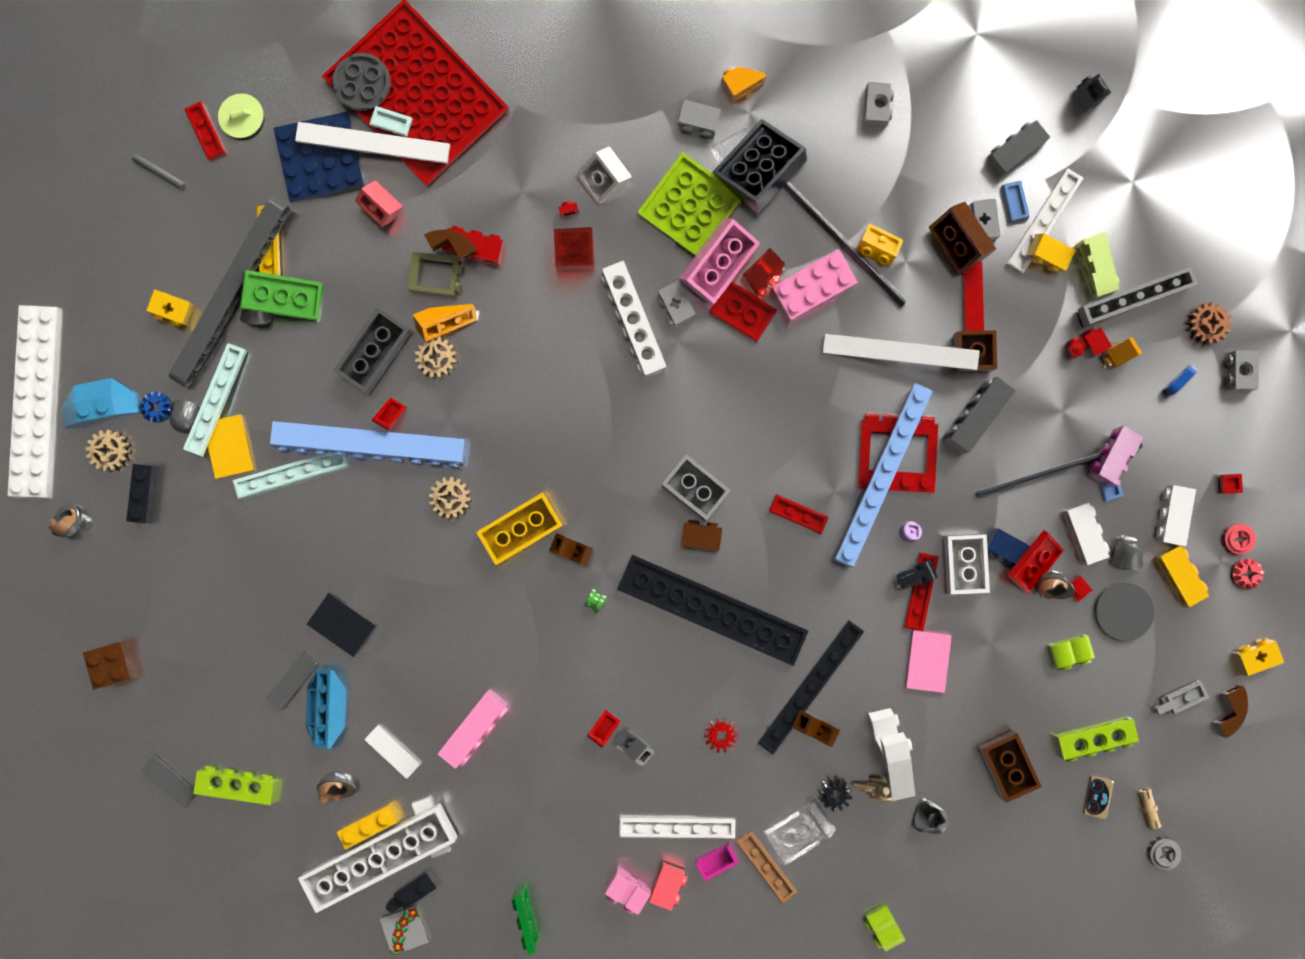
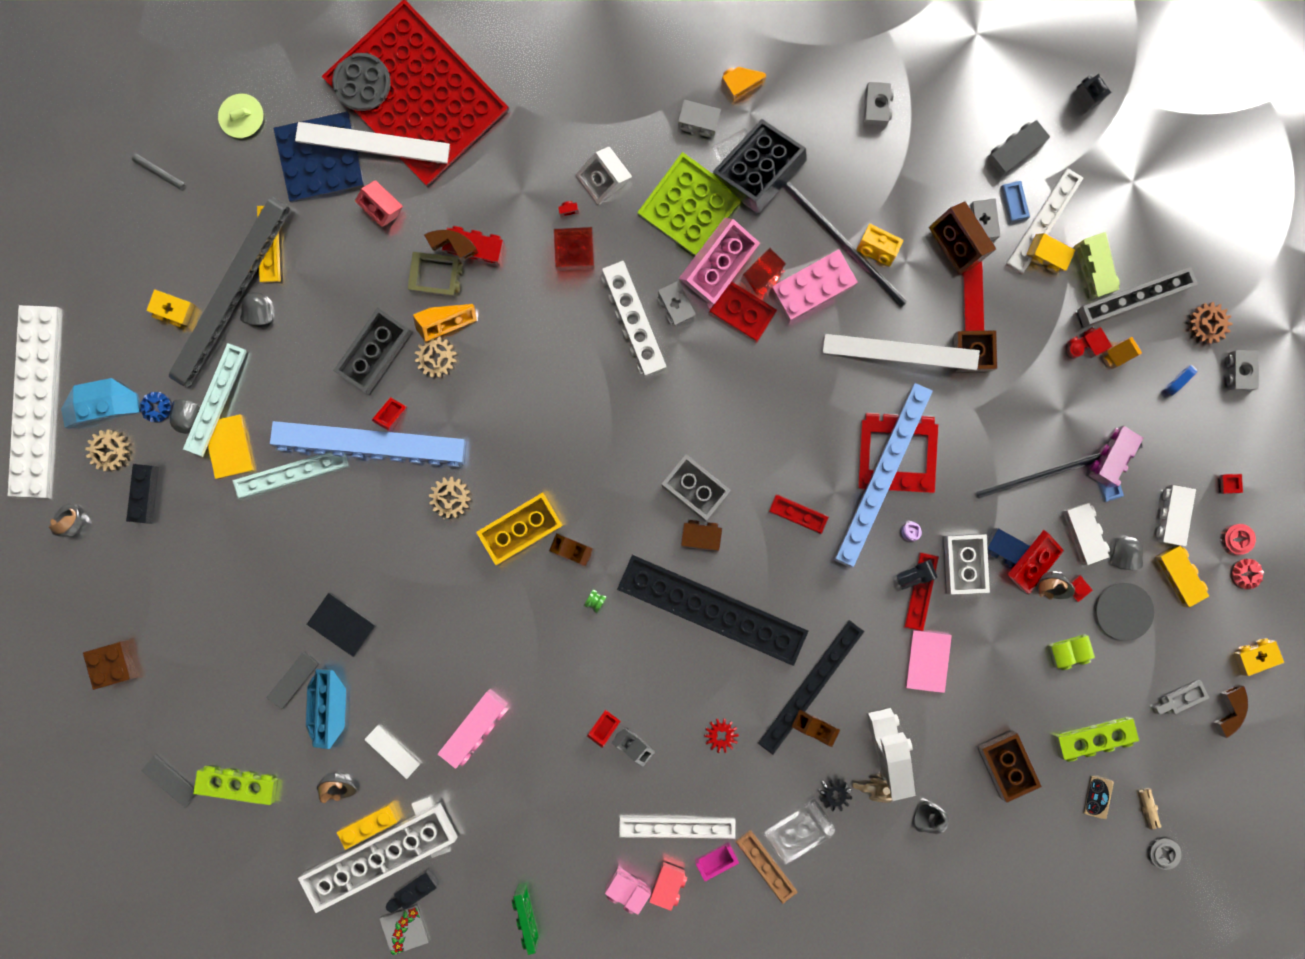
(205, 131): red tile -> none
(280, 295): bright green tile -> none
(391, 121): light aqua tile -> none
(885, 928): lime brick -> none
(979, 416): dark grey brick -> none

